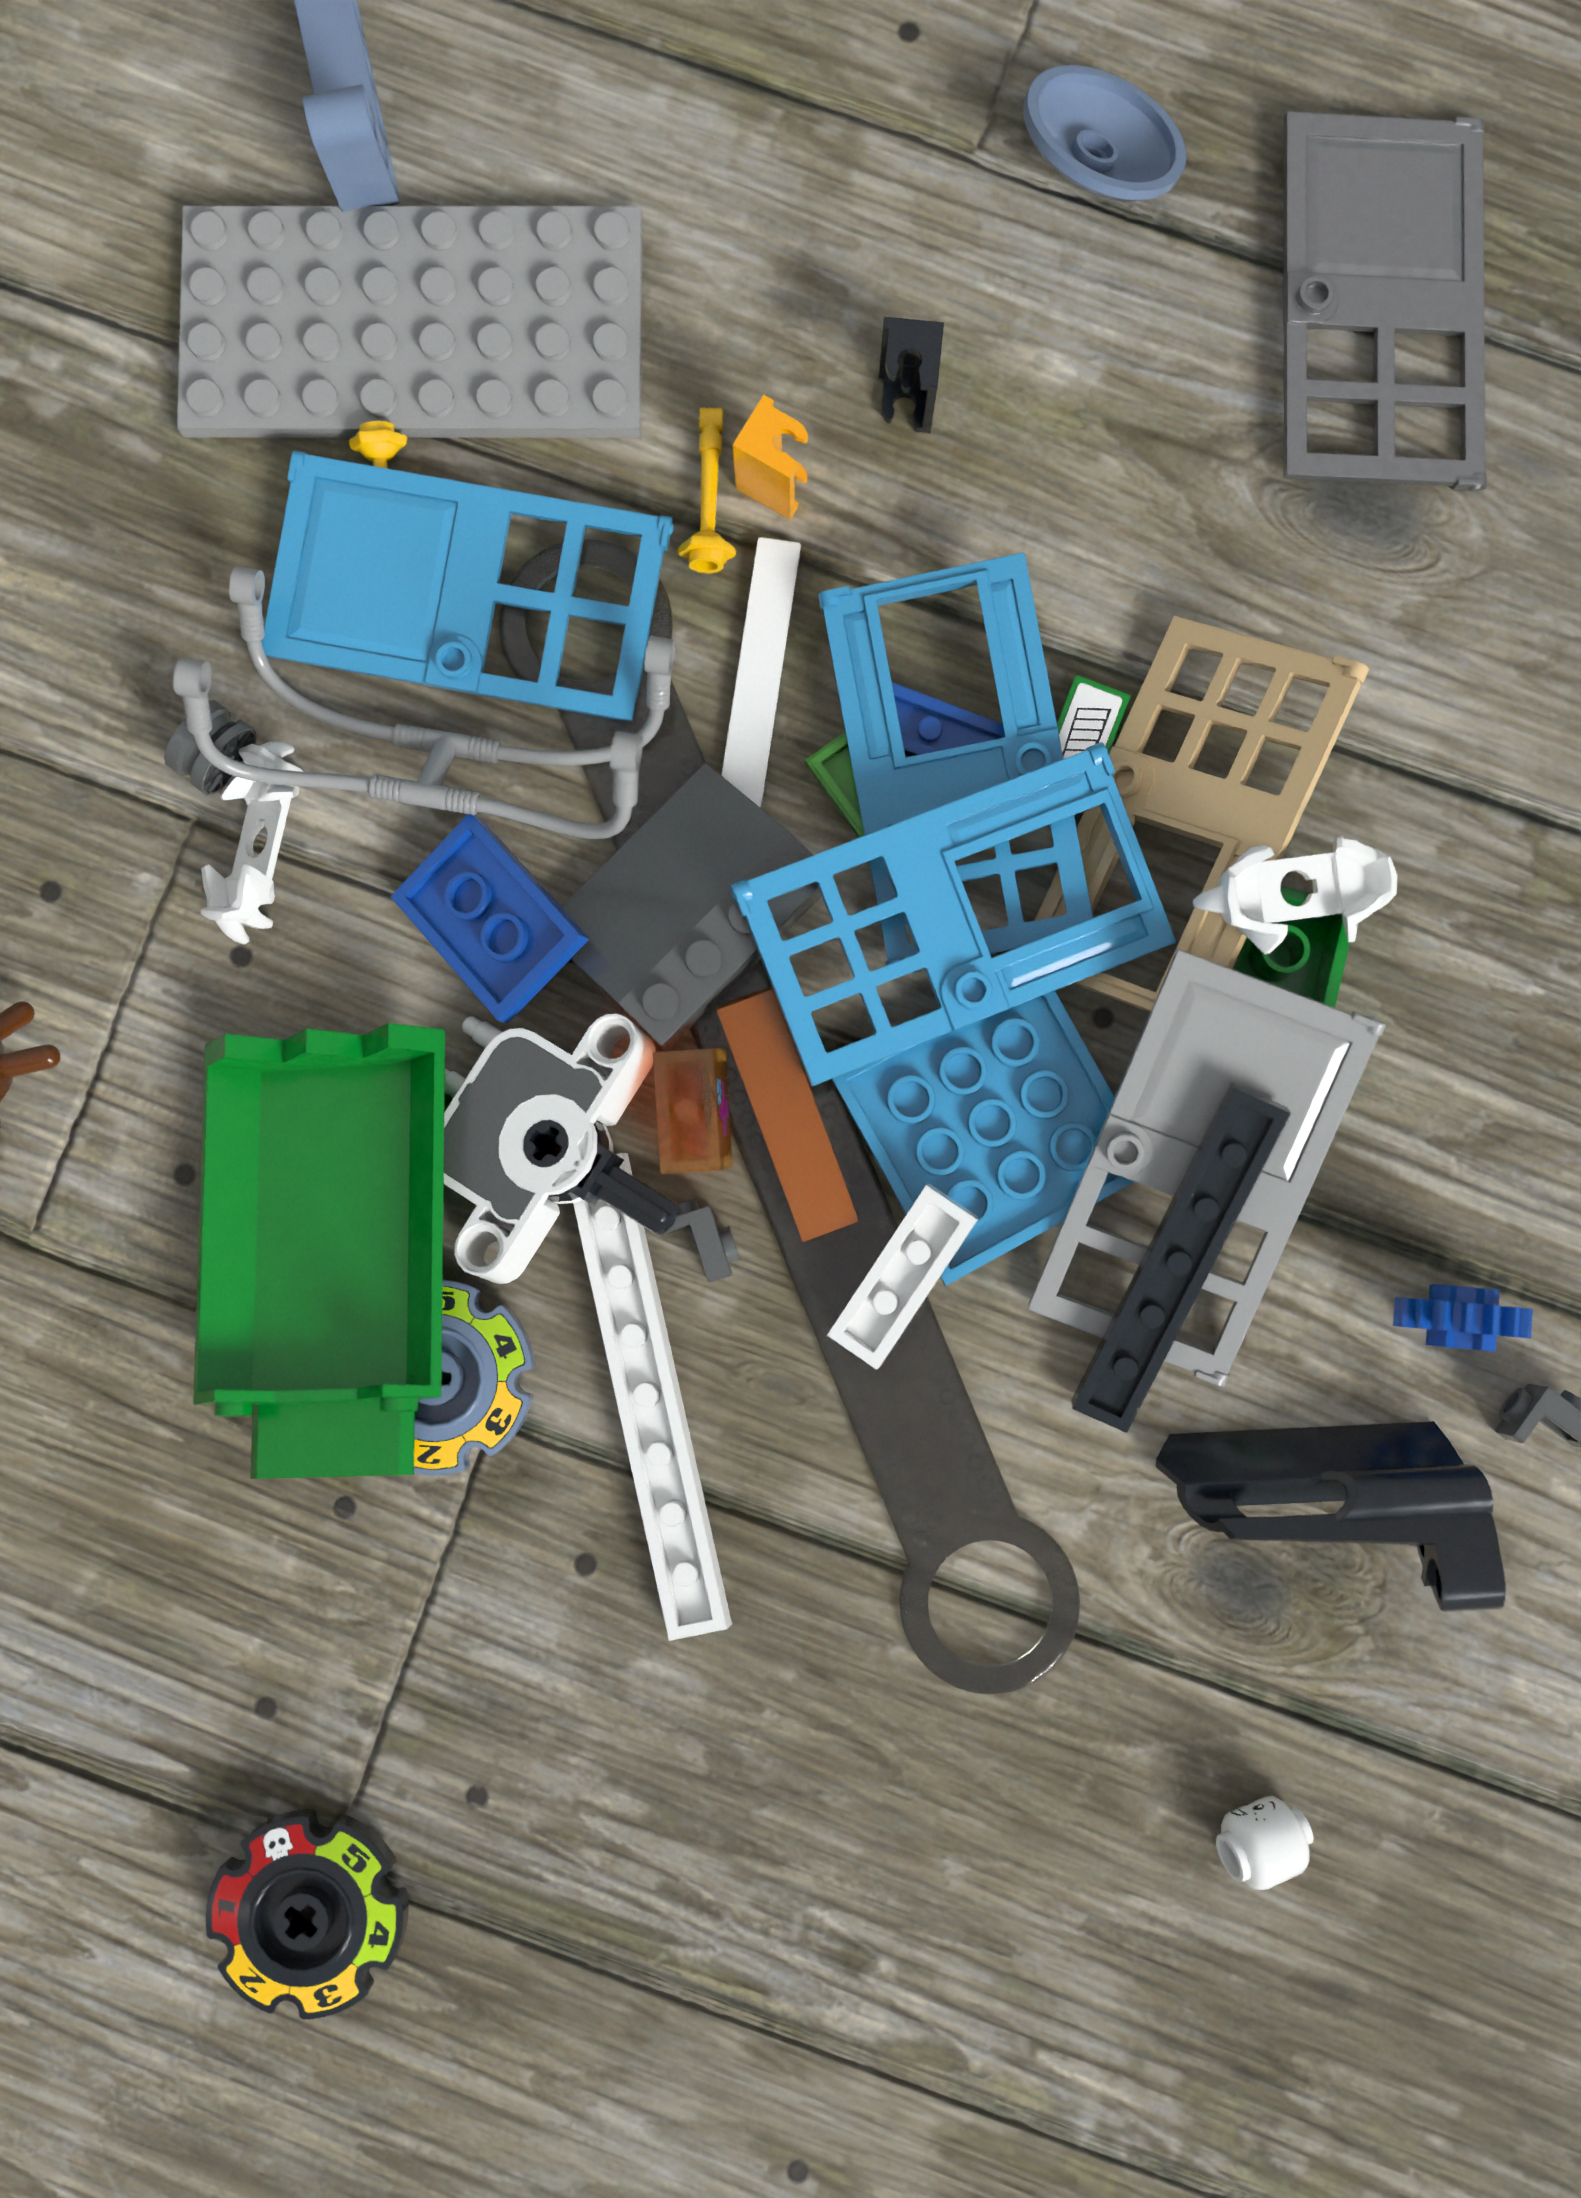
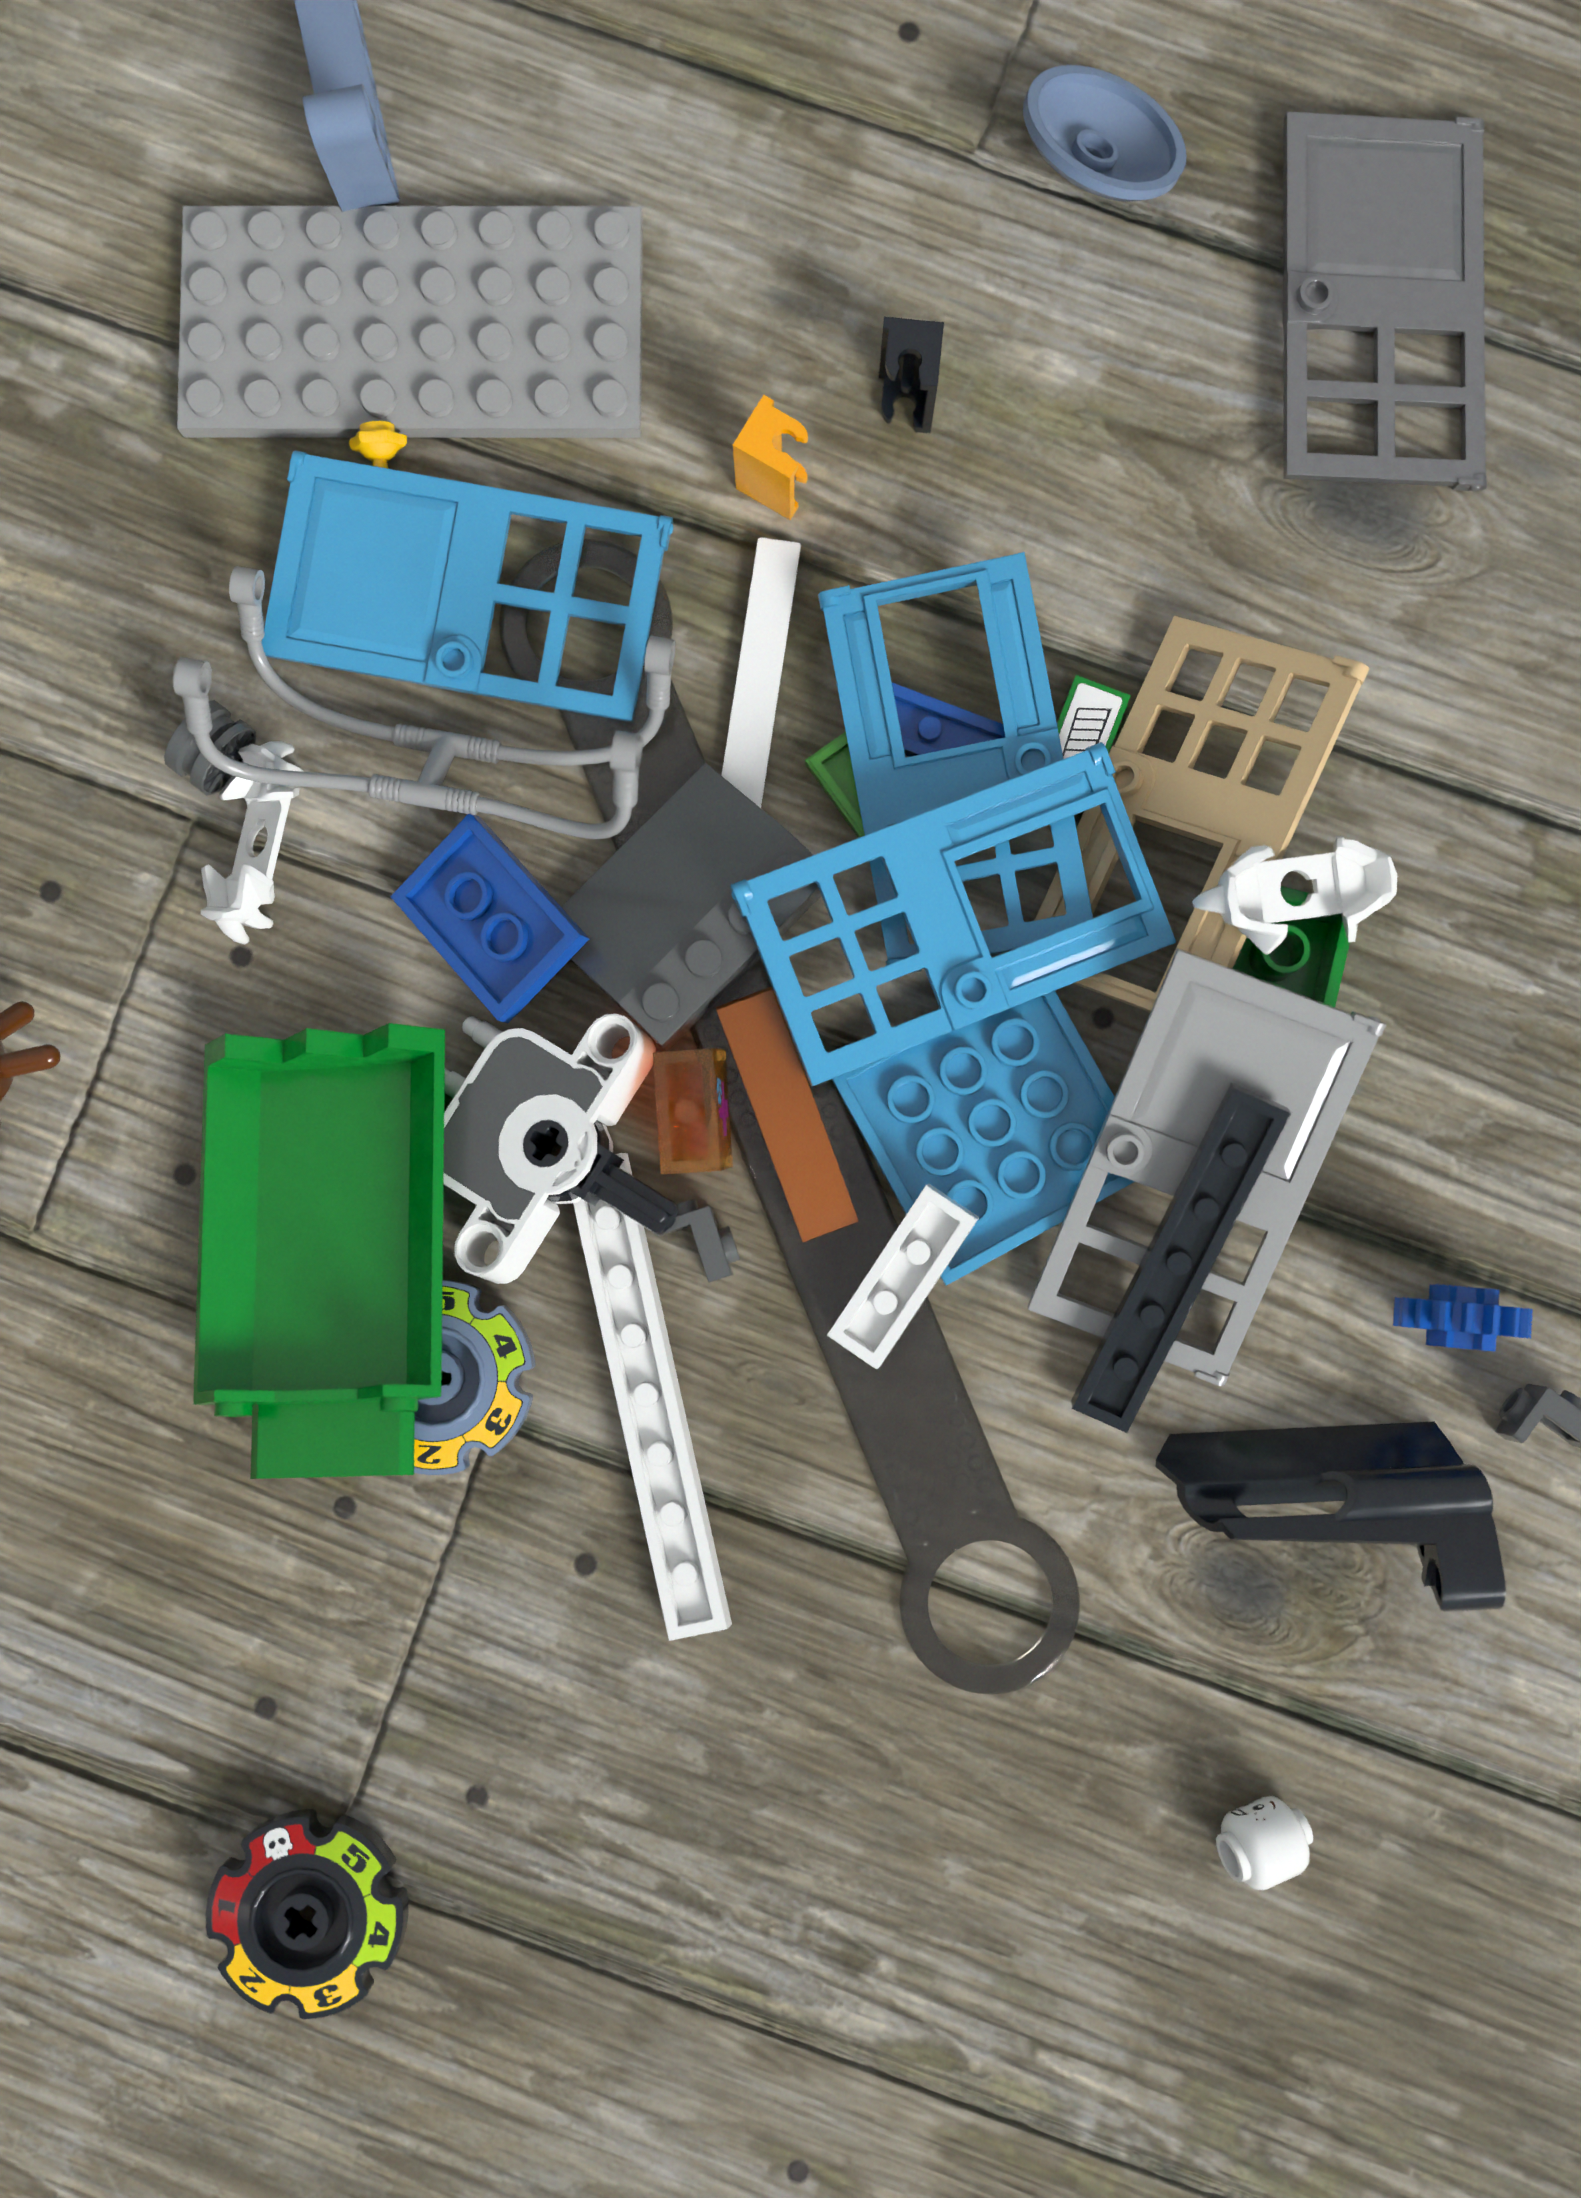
(707, 549): yellow piece -> none

